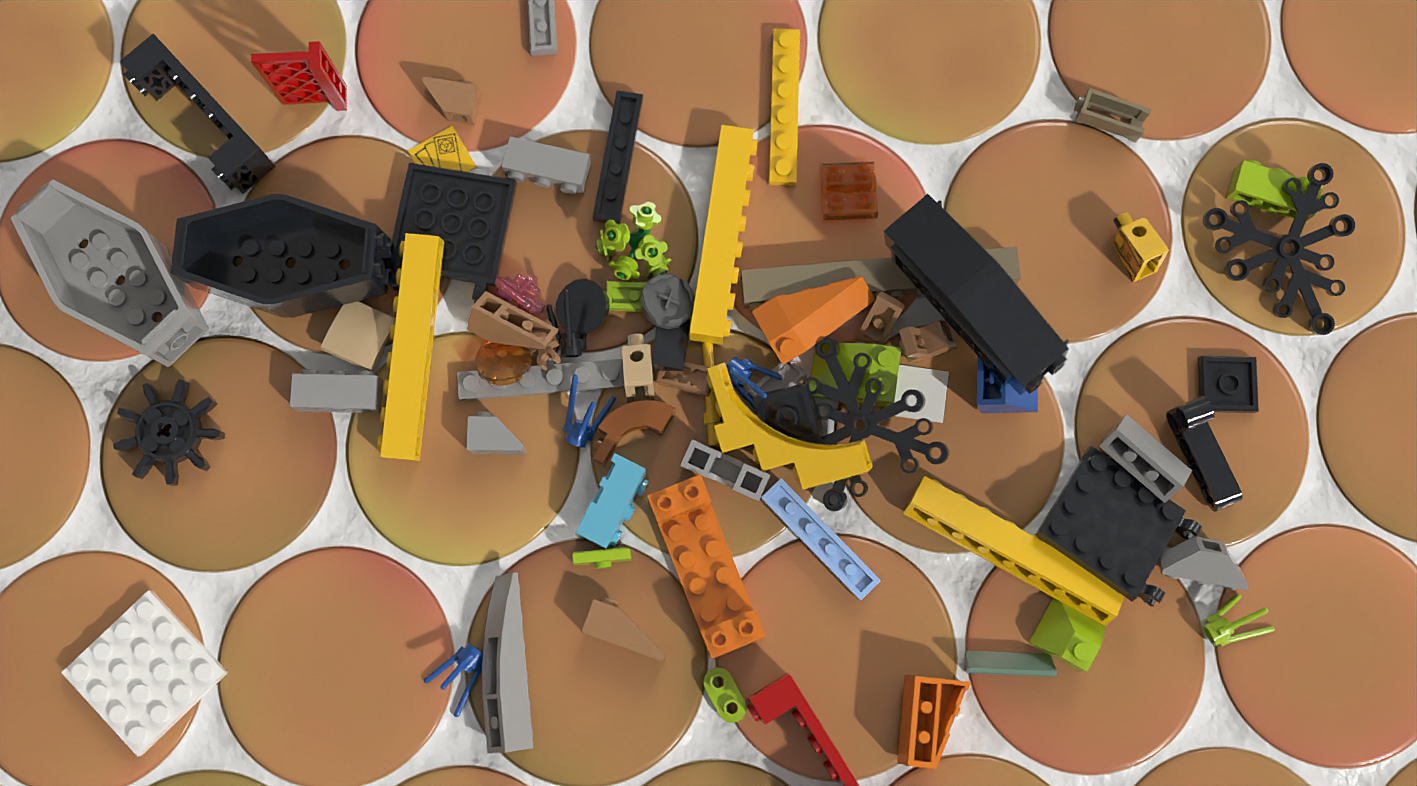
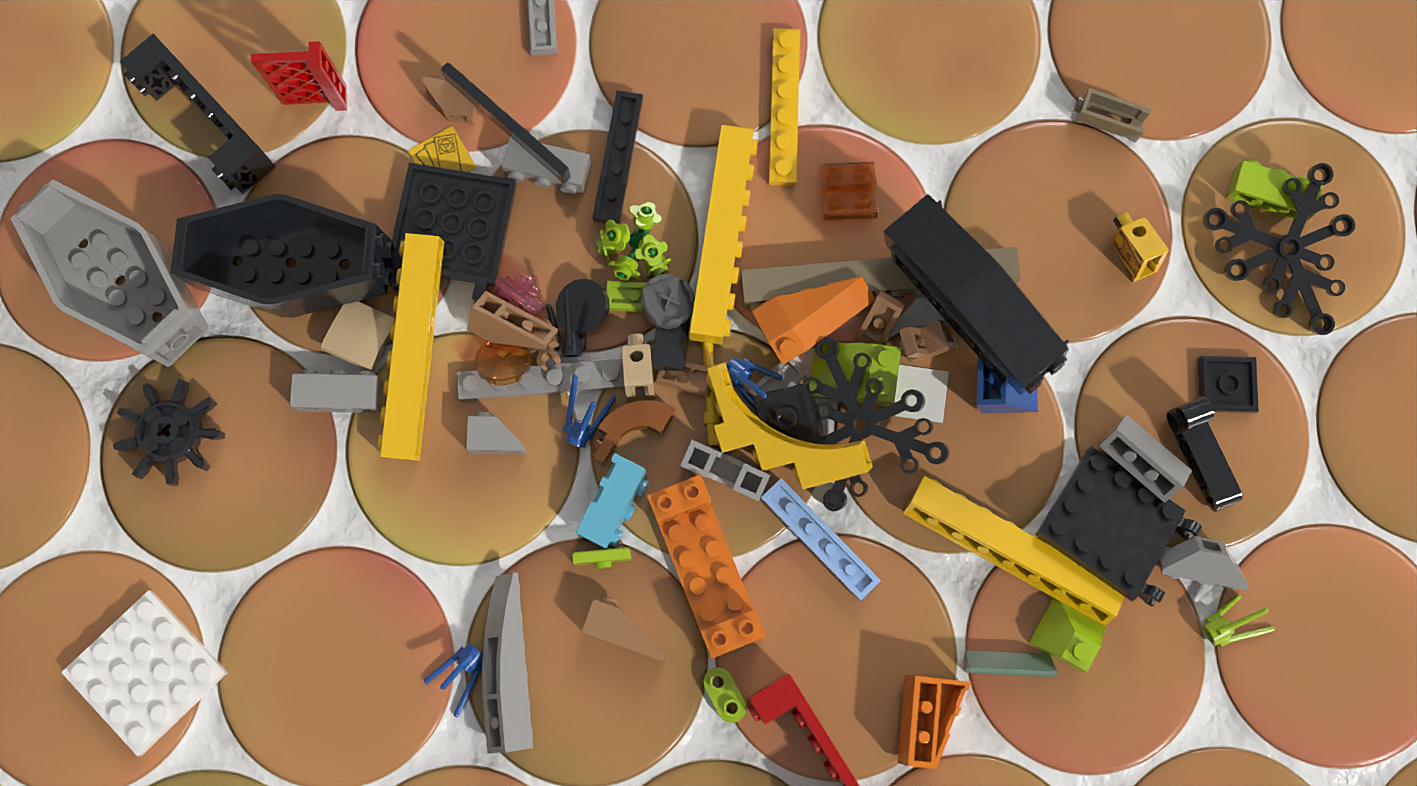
(506, 122): none -> black tile

